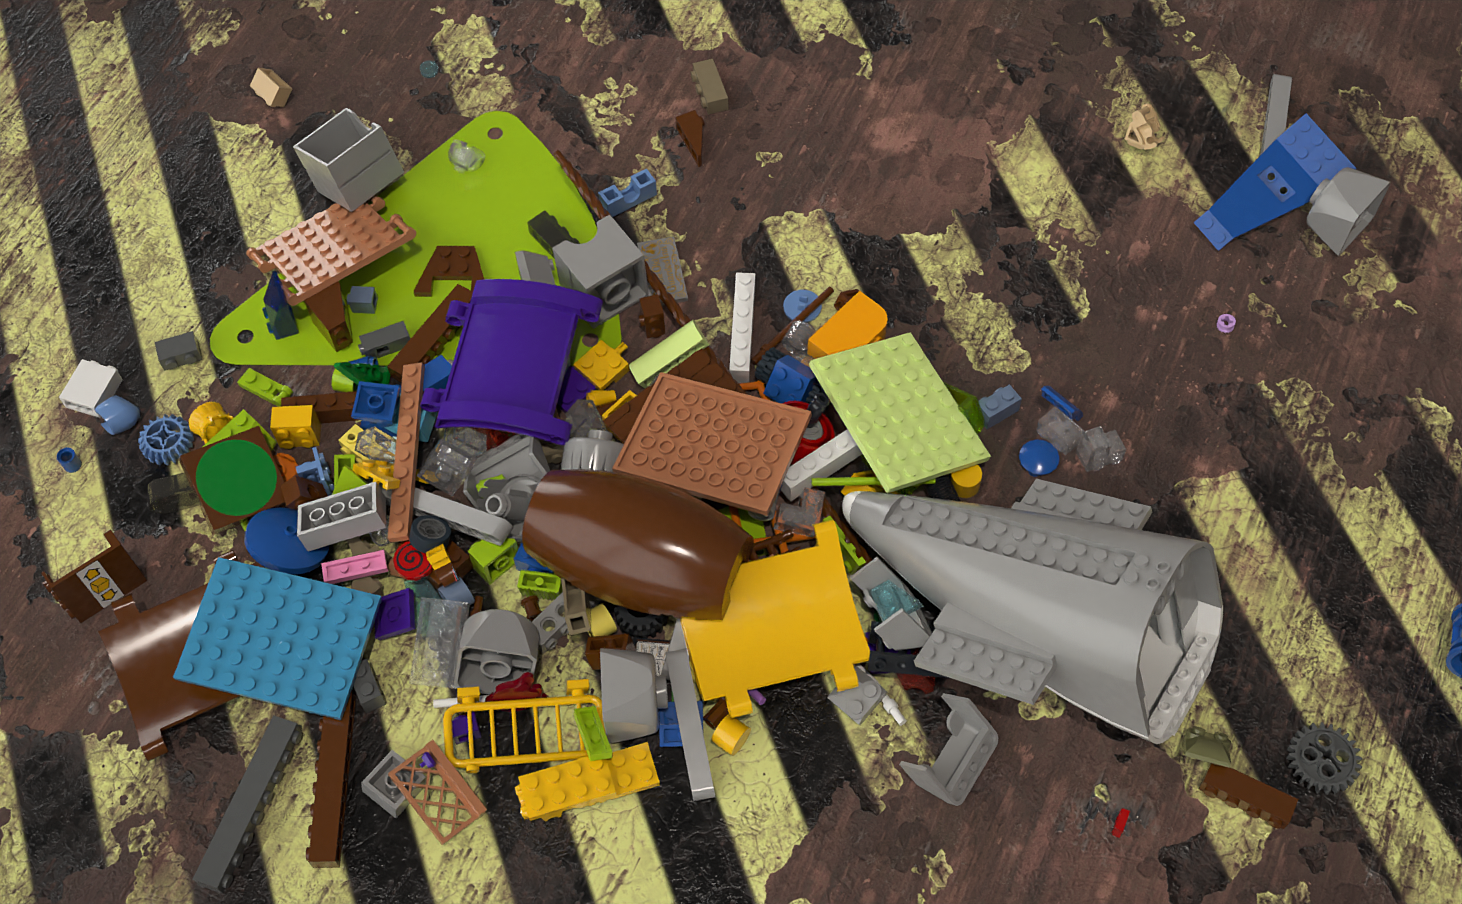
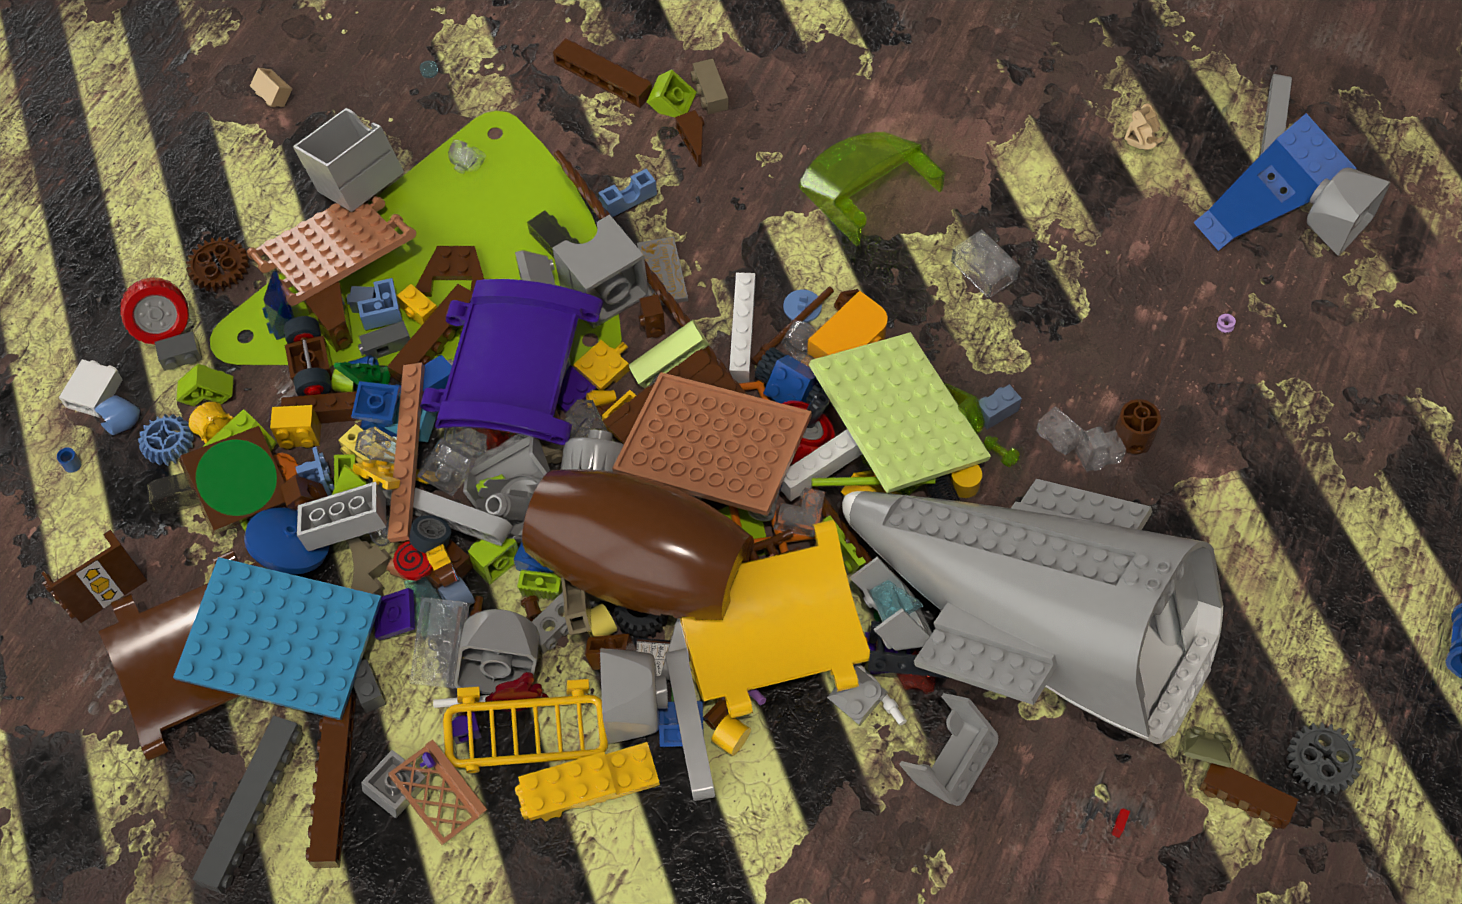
(154, 310): none -> red wheel
(202, 384): none -> lime brick
(204, 271): none -> reddish brown gear
(264, 387): lime plate -> none
(308, 356): none -> brick
(354, 567): bright pink plate -> none
(382, 309): none -> medium blue brick
(416, 304): none -> yellow brick
(592, 733): lime plate -> none
(602, 72): none -> reddish brown brick
(671, 95): none -> lime slope
(853, 166): none -> clear neon green windscreen
(985, 263): none -> clear brick
(1009, 457): none -> clear neon green bar
(1039, 457): blue dish -> none
(1061, 403): blue slope -> none
(1138, 425): none -> reddish brown cylinder

